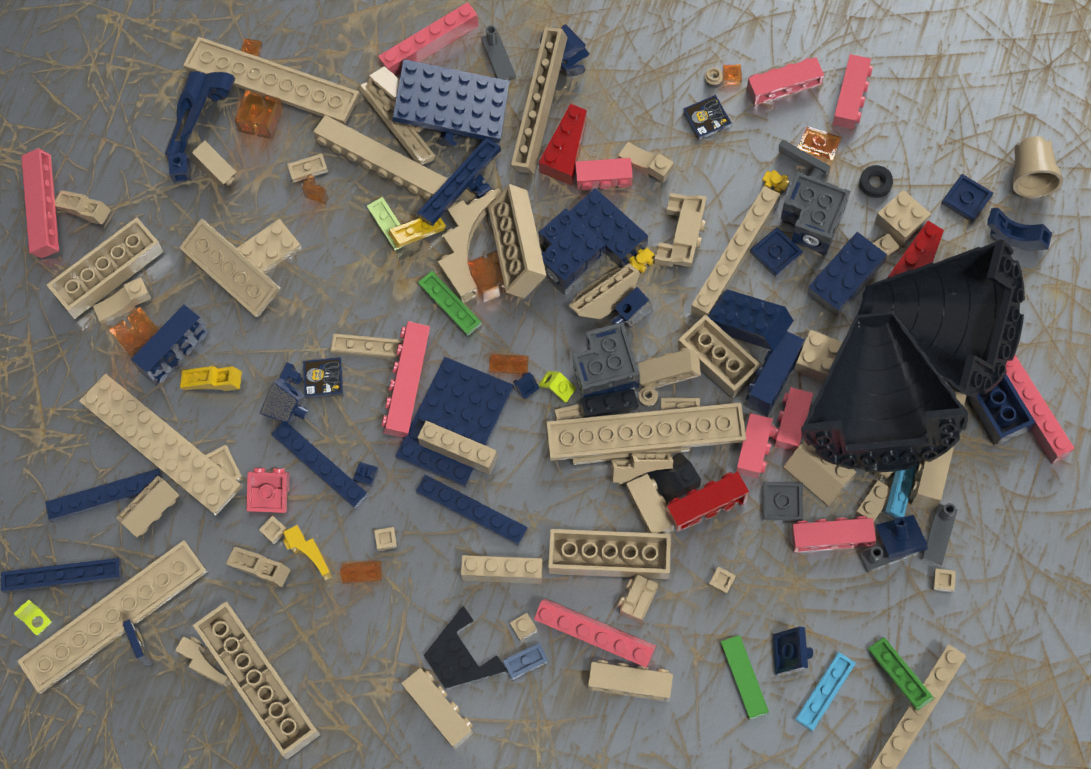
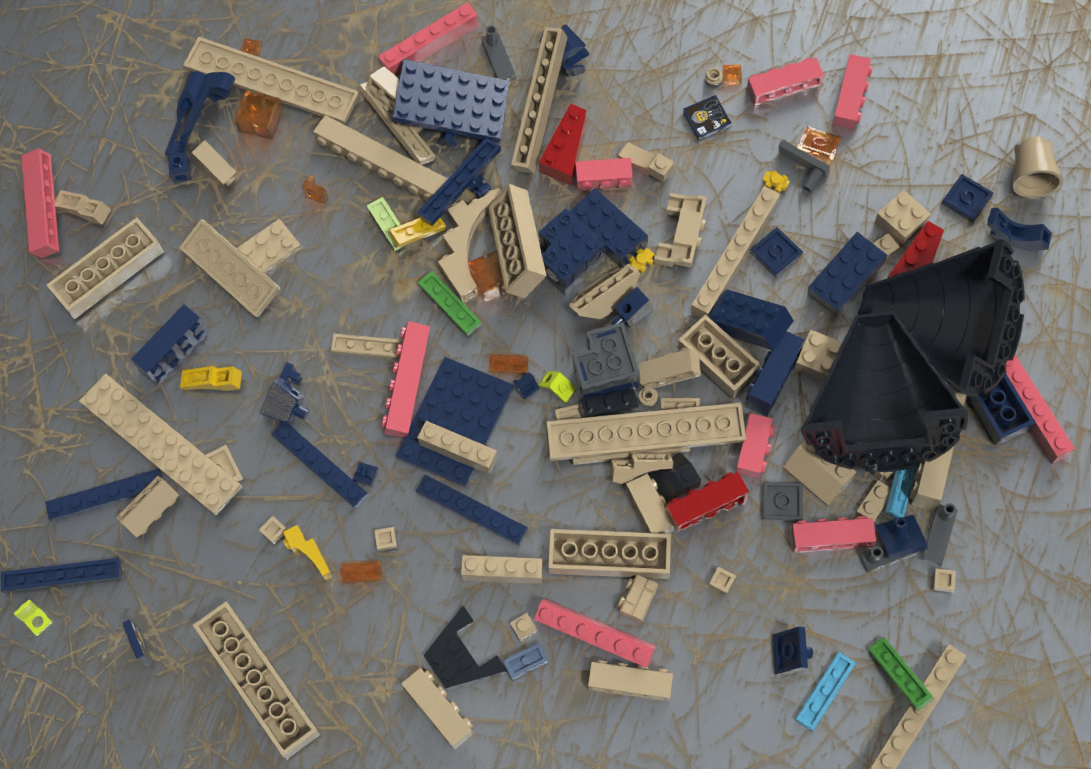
(105, 619): tan plate -> none
(122, 301): tan slope -> none
(135, 338): clear orange piece -> none
(194, 651): tan slope -> none
(258, 566): tan slope -> none
(267, 490): coral plate -> none
(309, 166): tan plate -> none
(323, 378): tile -> none
(744, 677): bright green tile -> none
(792, 419): coral brick -> none
(814, 211): dark grey piece -> none
(876, 192): black tyre -> none

